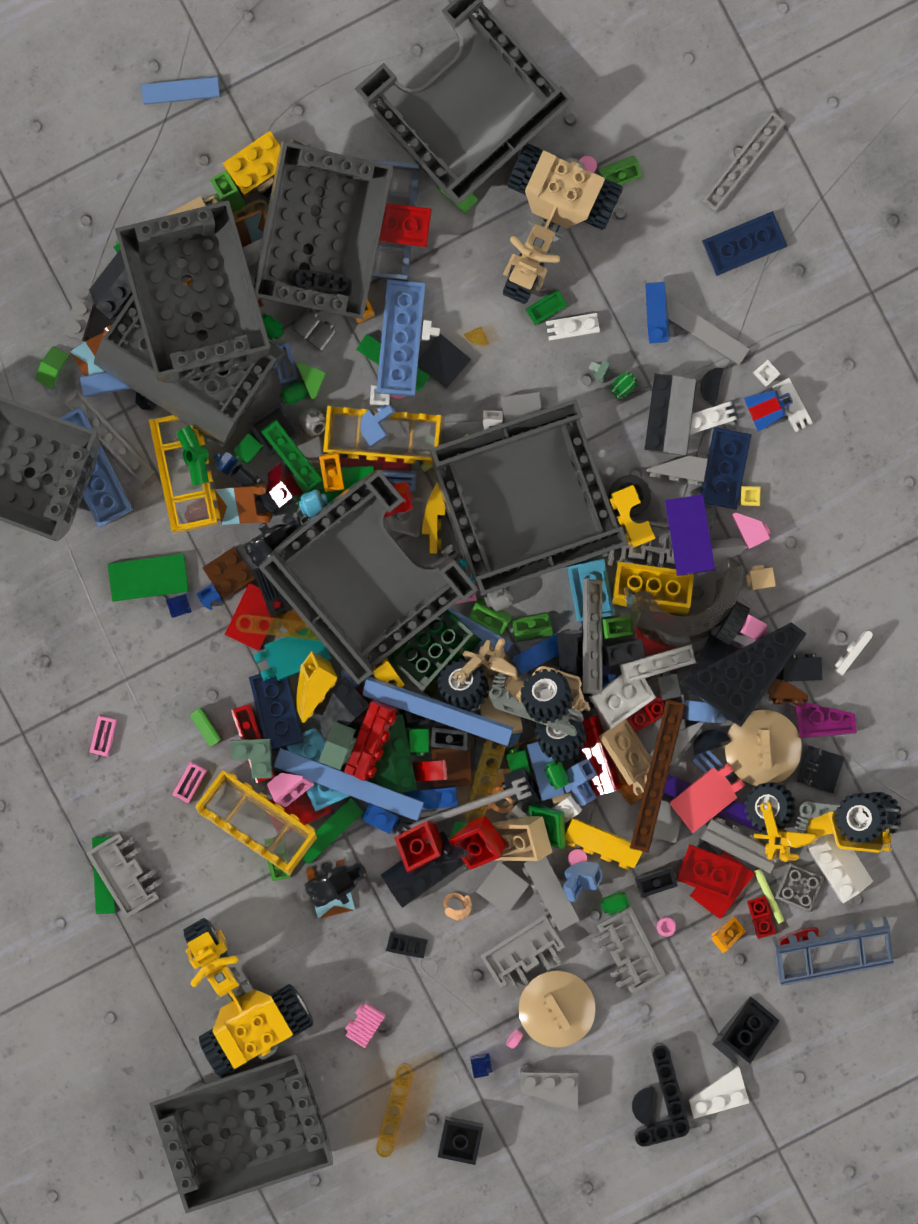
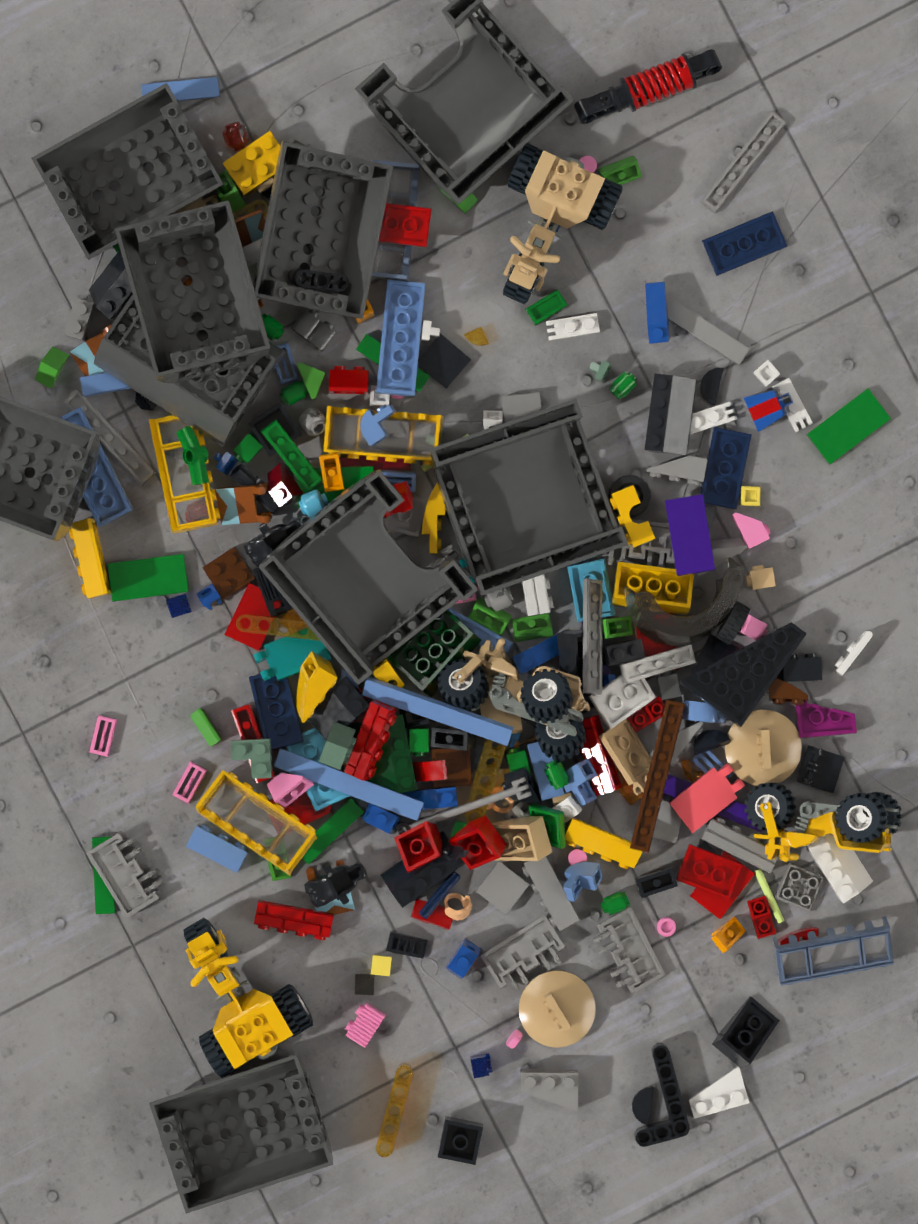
(90, 557): none -> yellow slope
(117, 151): none -> dark grey slope
(217, 847): none -> medium blue brick
(235, 136): none -> clear red head
(293, 918): none -> red brick
(349, 381): none -> red slope
(364, 984): none -> clear smoke slope
(381, 965): none -> light yellow tile
(437, 917): none -> red slope
(439, 895): none -> dark blue axle
(463, 958): none -> blue torso
(536, 595): none -> white brick
(658, 80): none -> piece
(690, 773): none -> clear orange arm
(848, 426): none -> green tile

